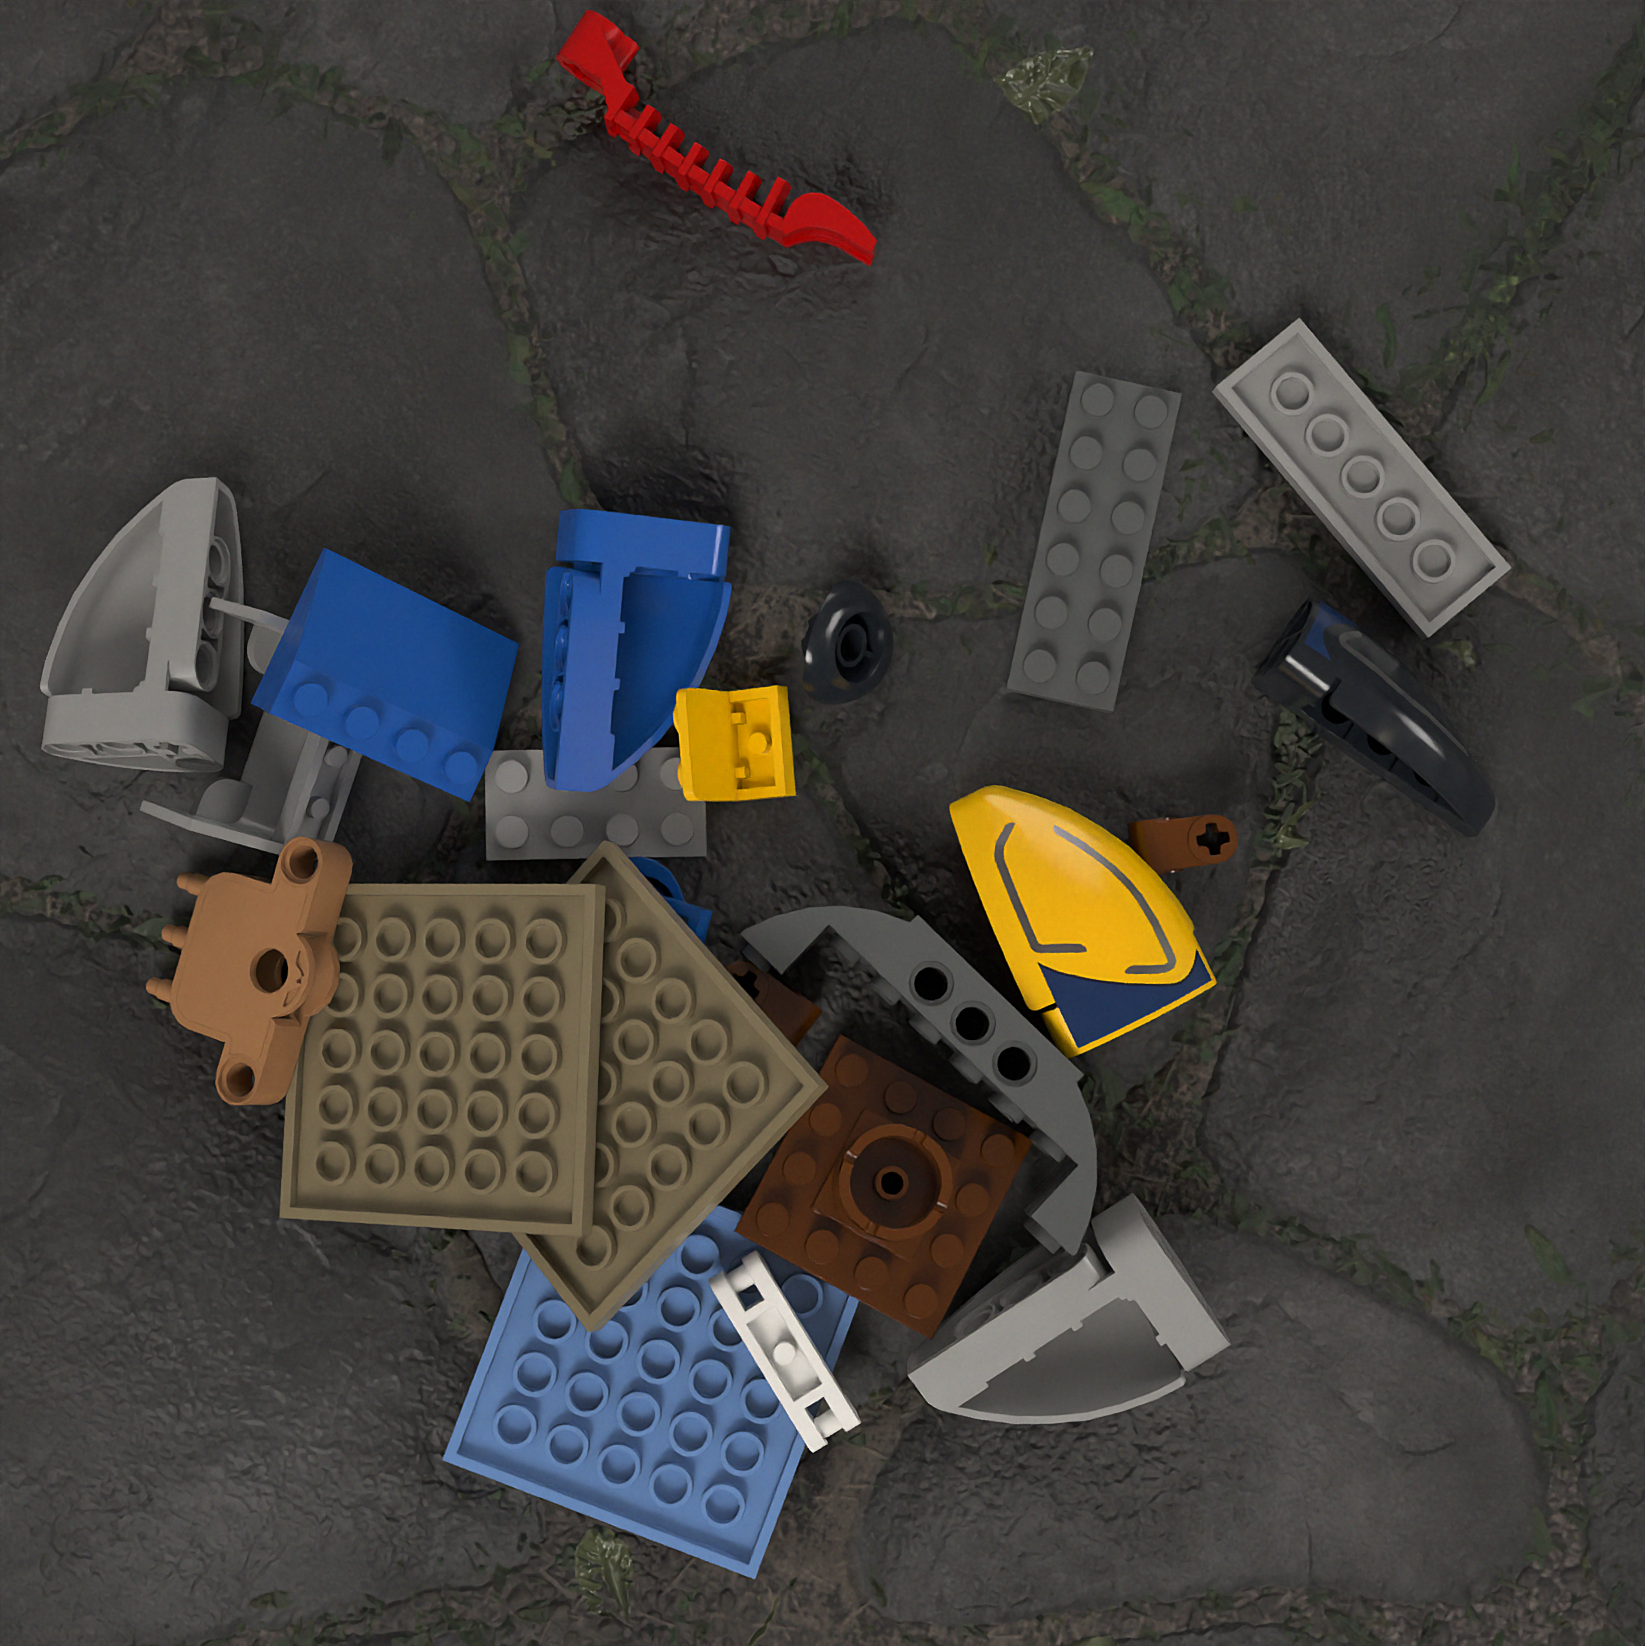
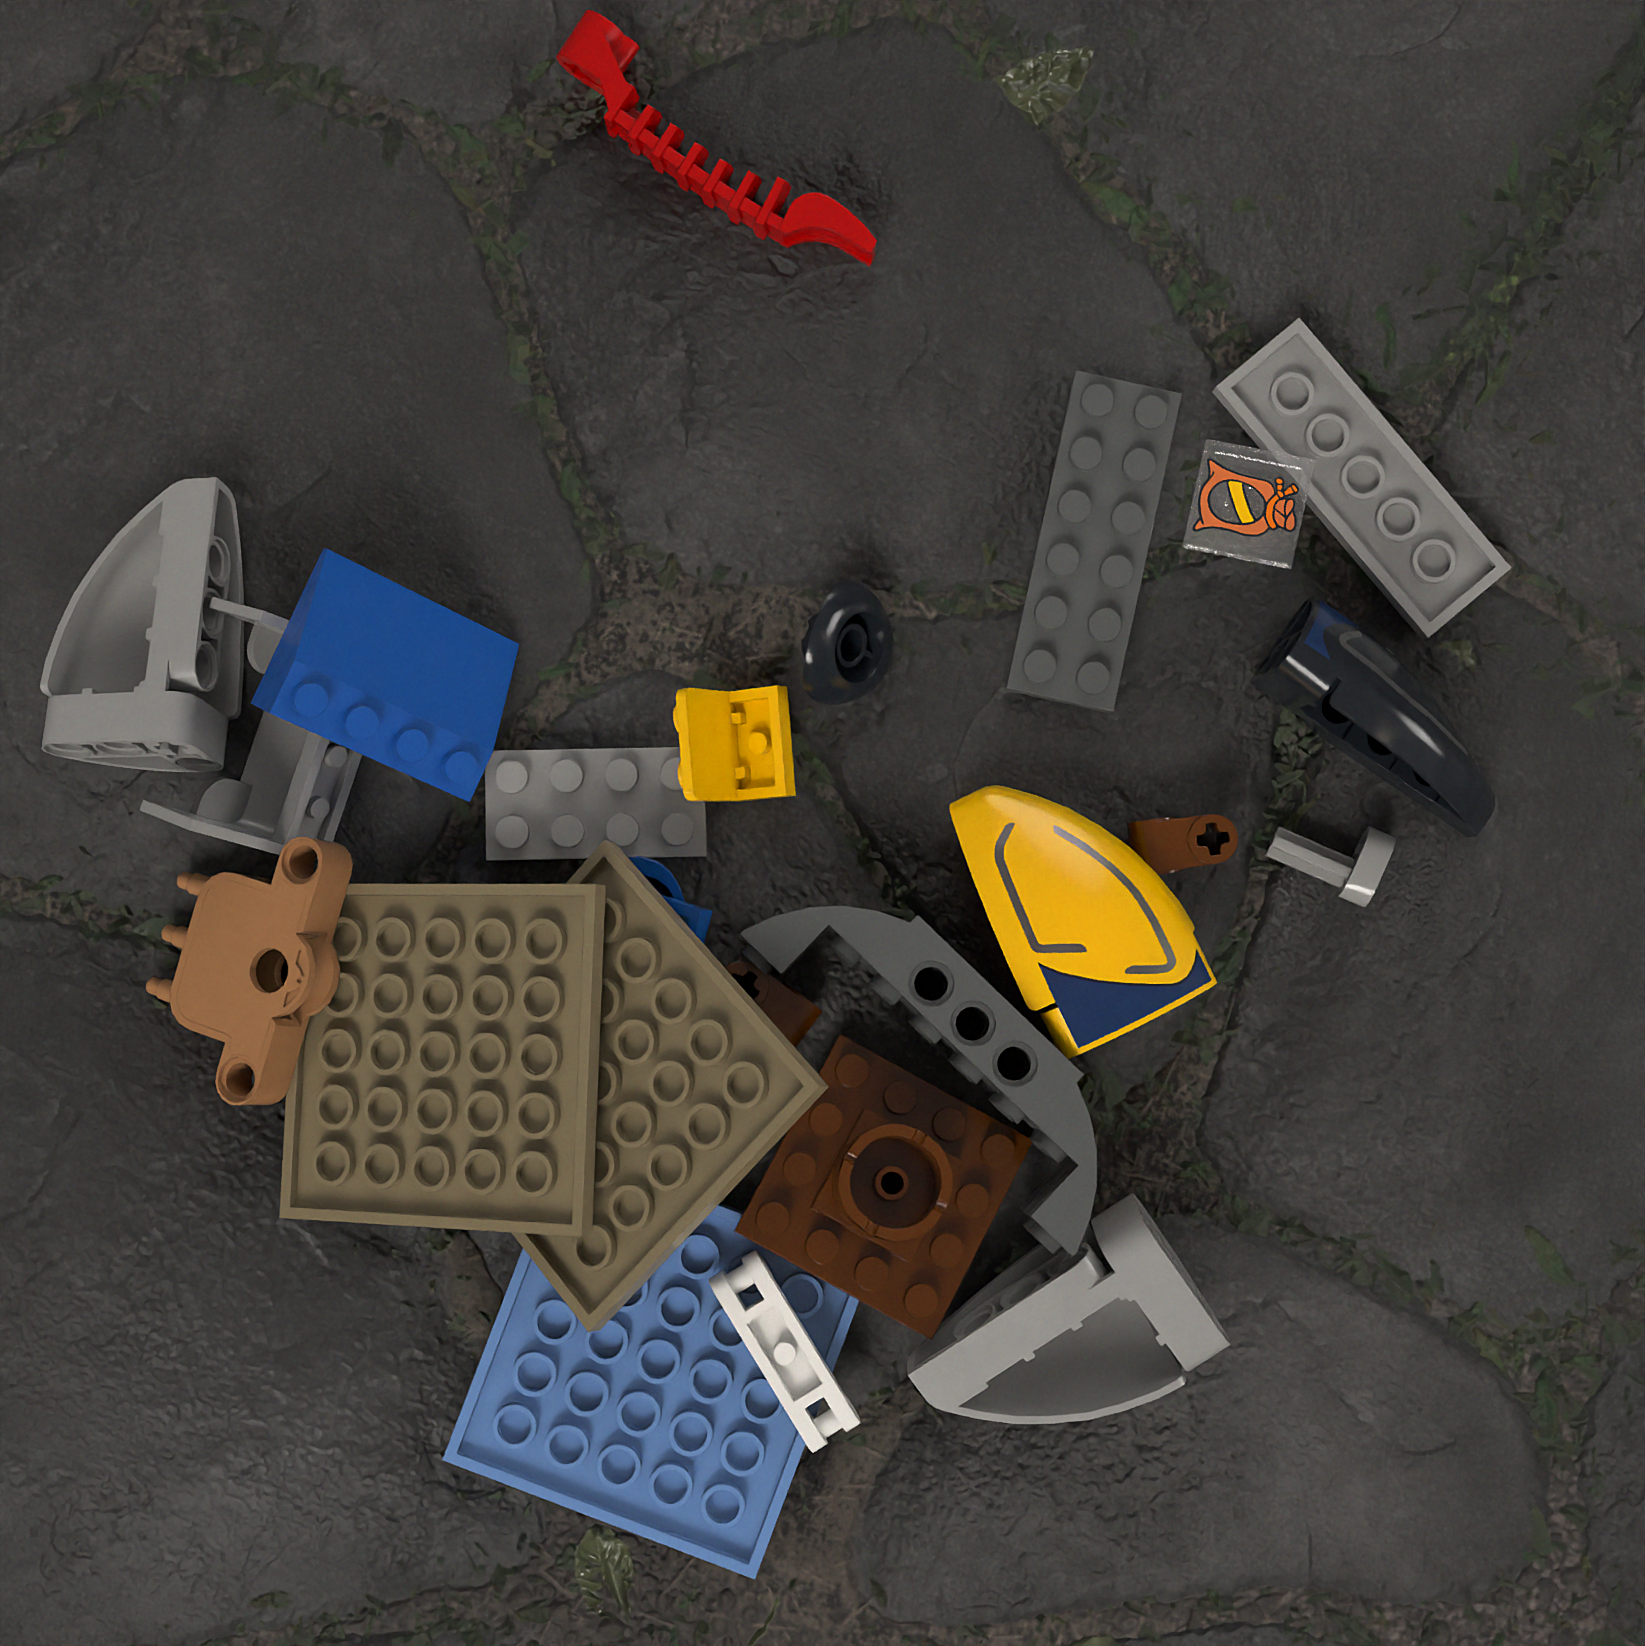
(624, 637): blue panel -> none
(1248, 503): none -> clear tile
(1354, 876): none -> light grey piece

